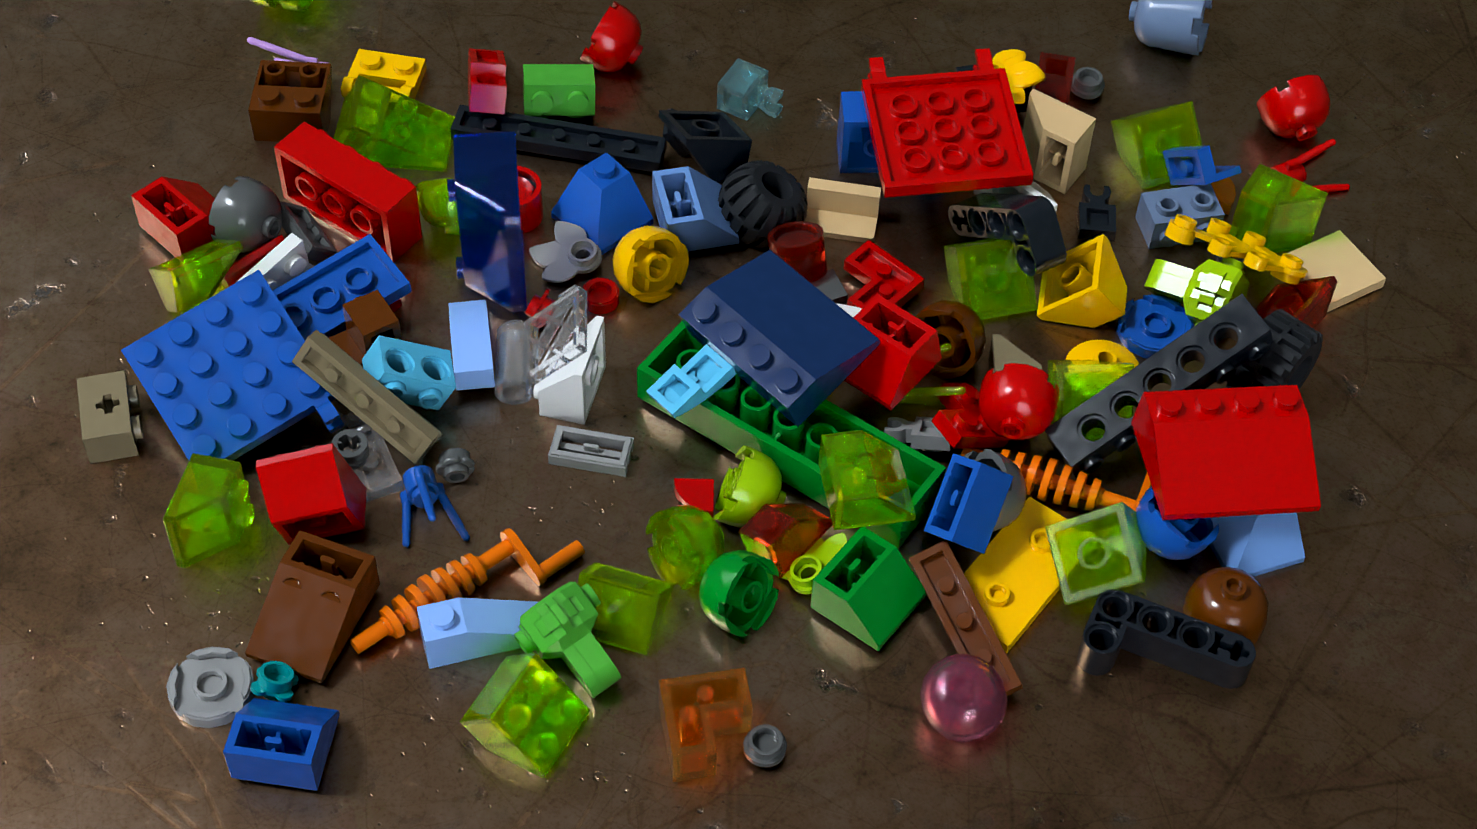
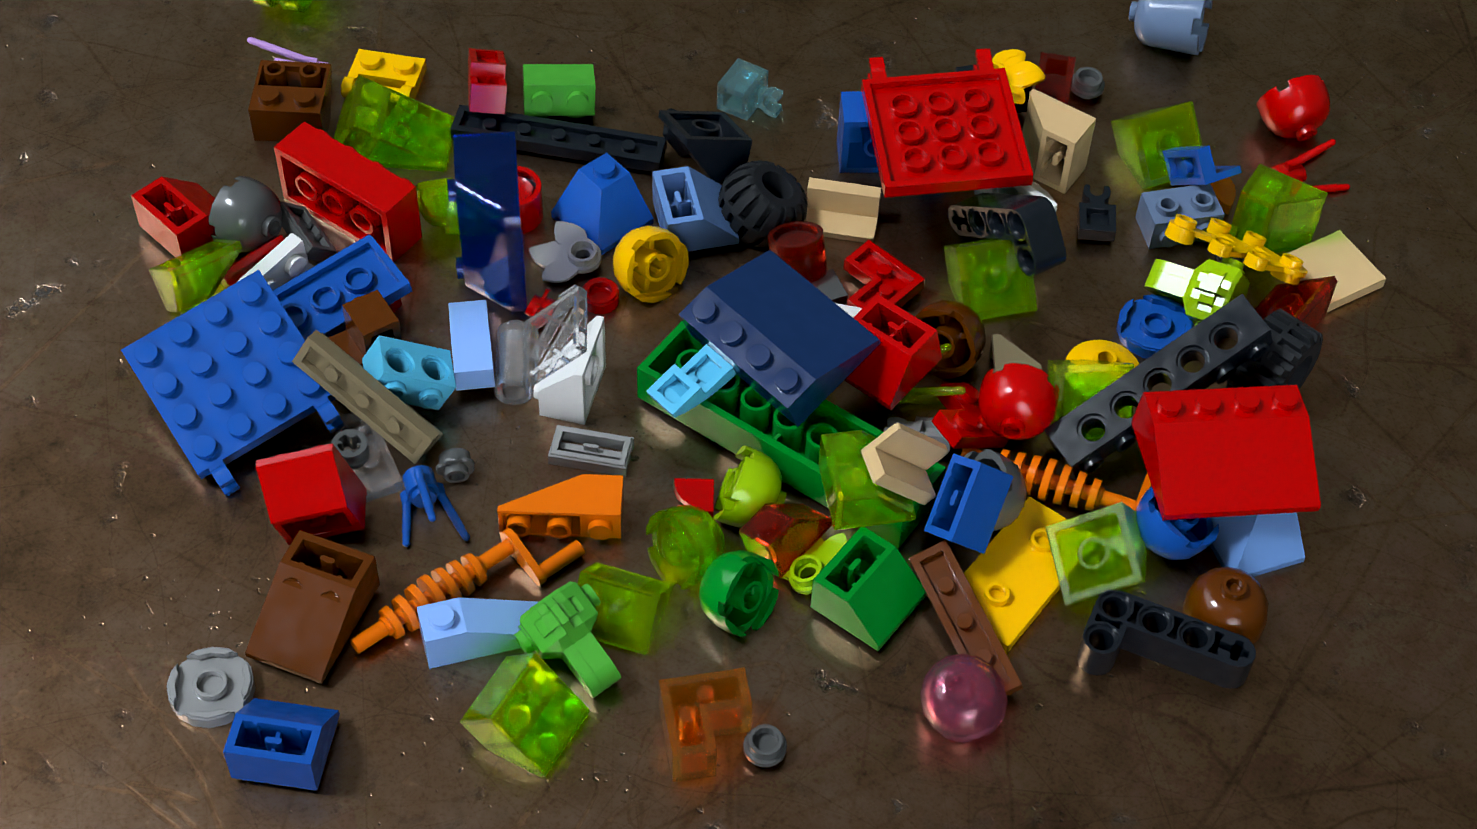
(108, 416): dark tan brick -> none
(207, 509): clear neon green slope -> none
(275, 681): teal plate -> none
(573, 508): none -> orange slope
(614, 40): red cylinder -> none
(900, 462): none -> tan panel
(1085, 287): yellow slope -> none

